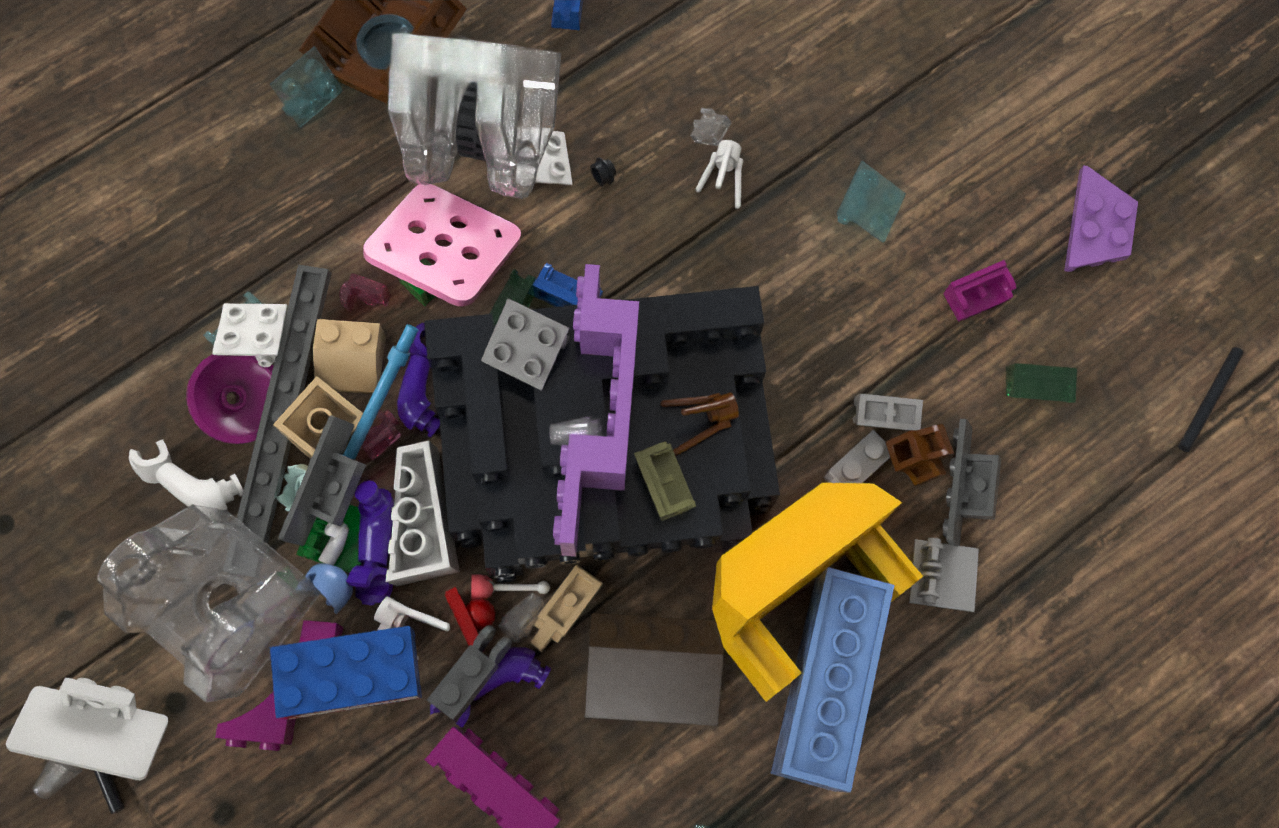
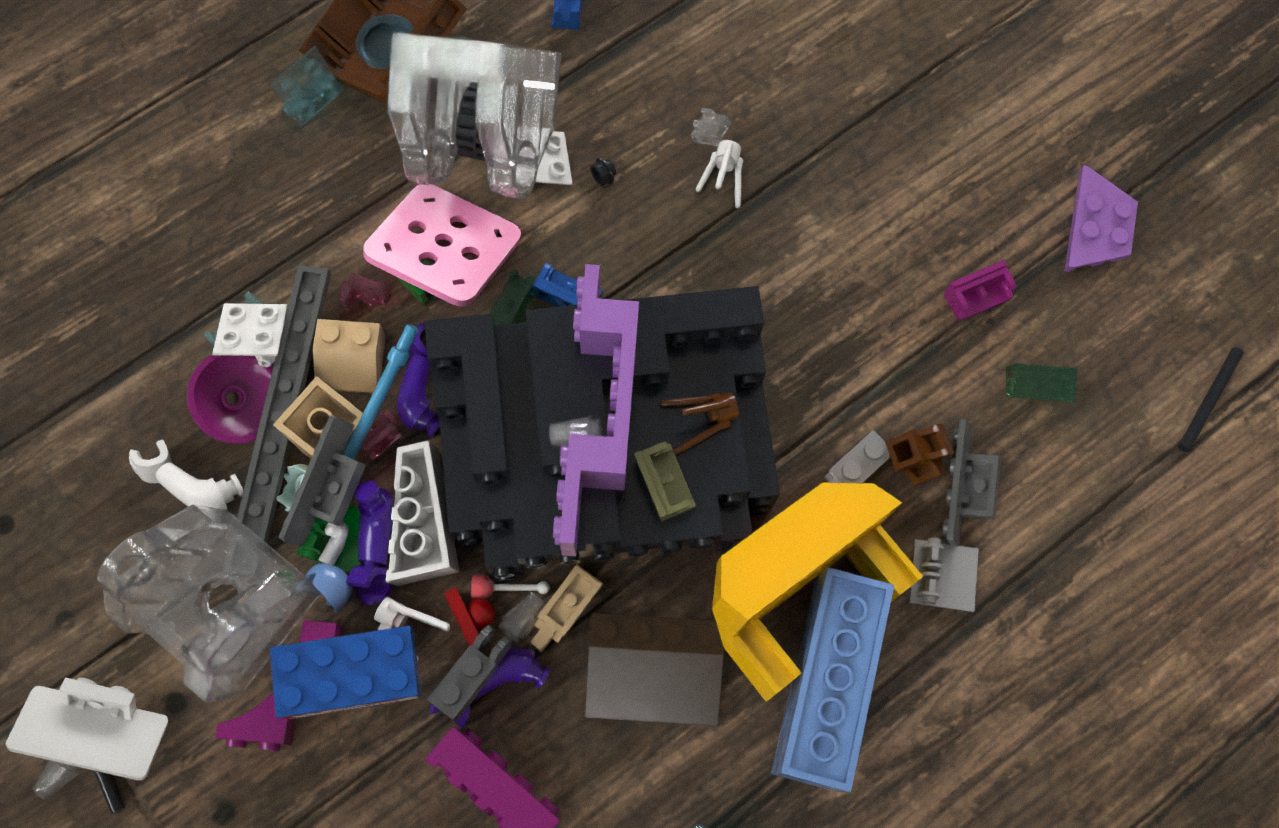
(525, 344): light grey hinge -> none
(871, 202): clear light blue hinge -> none
(888, 412): light grey hinge -> none

